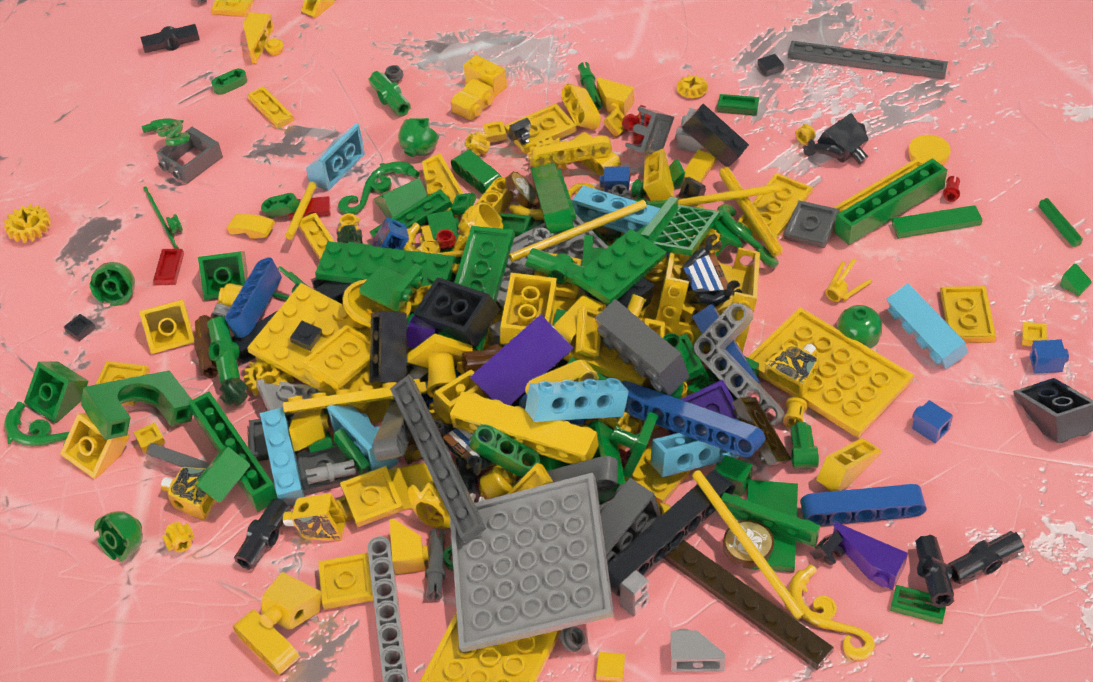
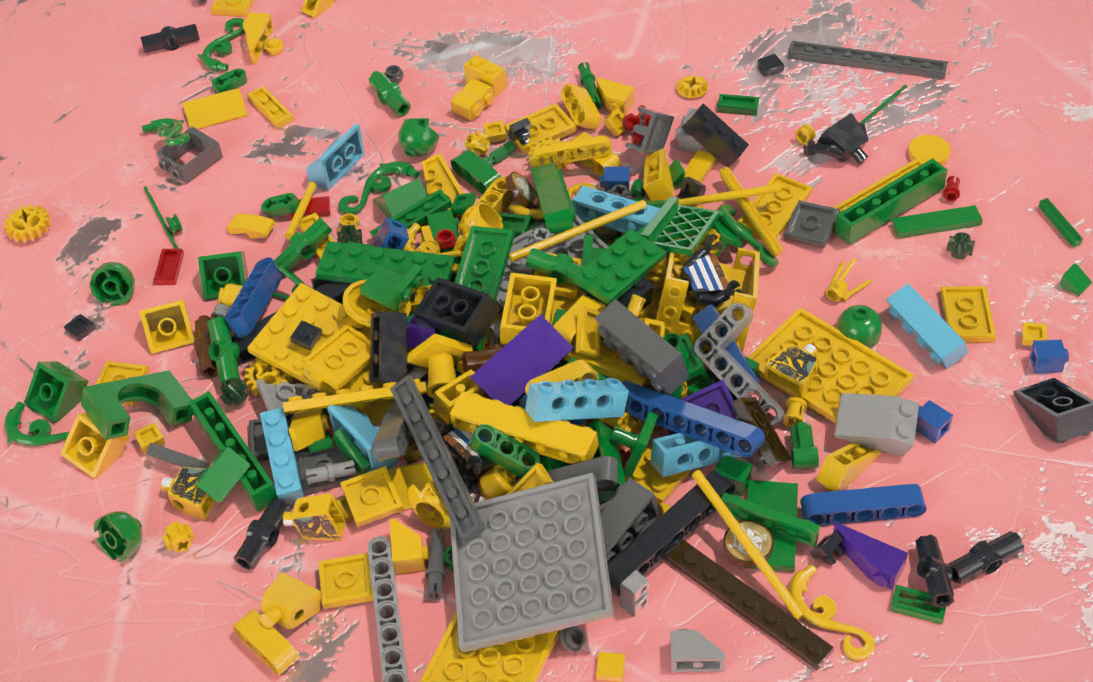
(215, 109): none -> yellow piece
(222, 46): none -> green plant
(303, 245): none -> green piece
(500, 153): none -> green axle
(877, 422): none -> light grey slope
(883, 104): none -> green piece
(960, 245): none -> gear

